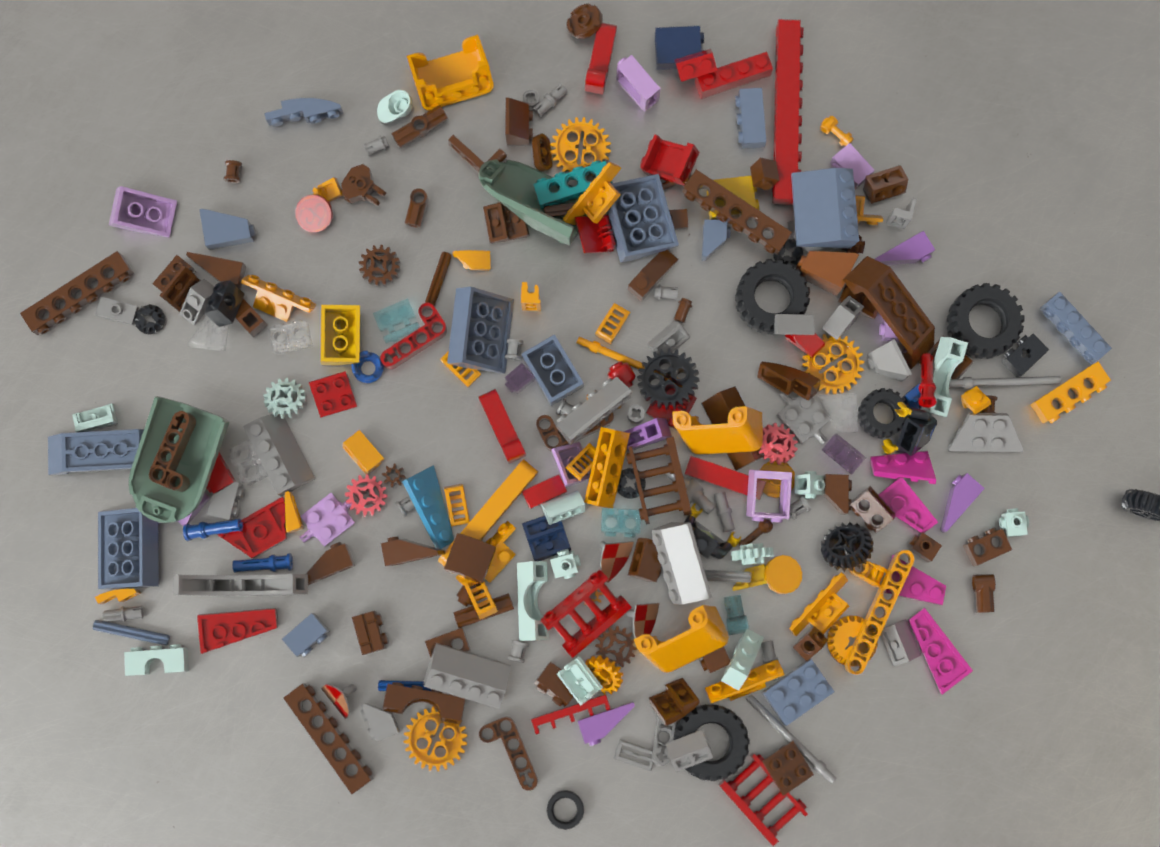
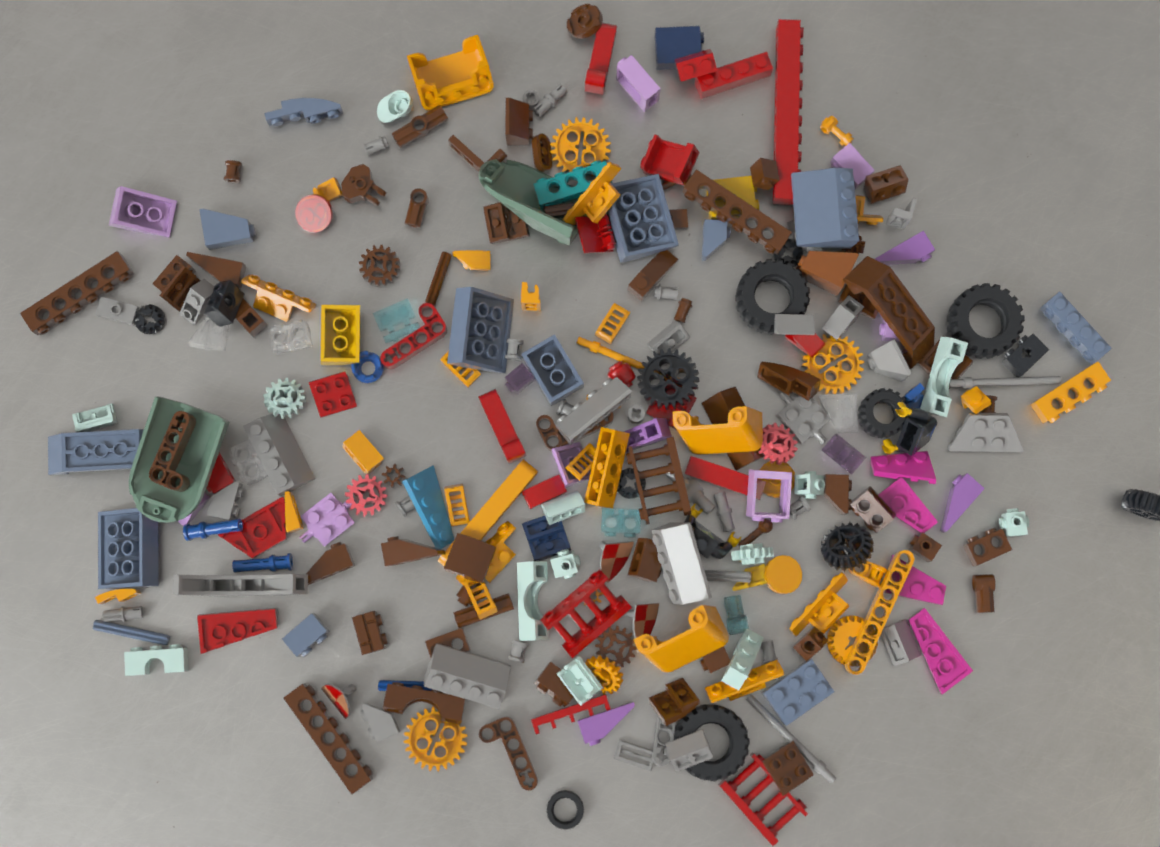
(751, 118): sand blue brick -> none
(927, 386): red pin -> none

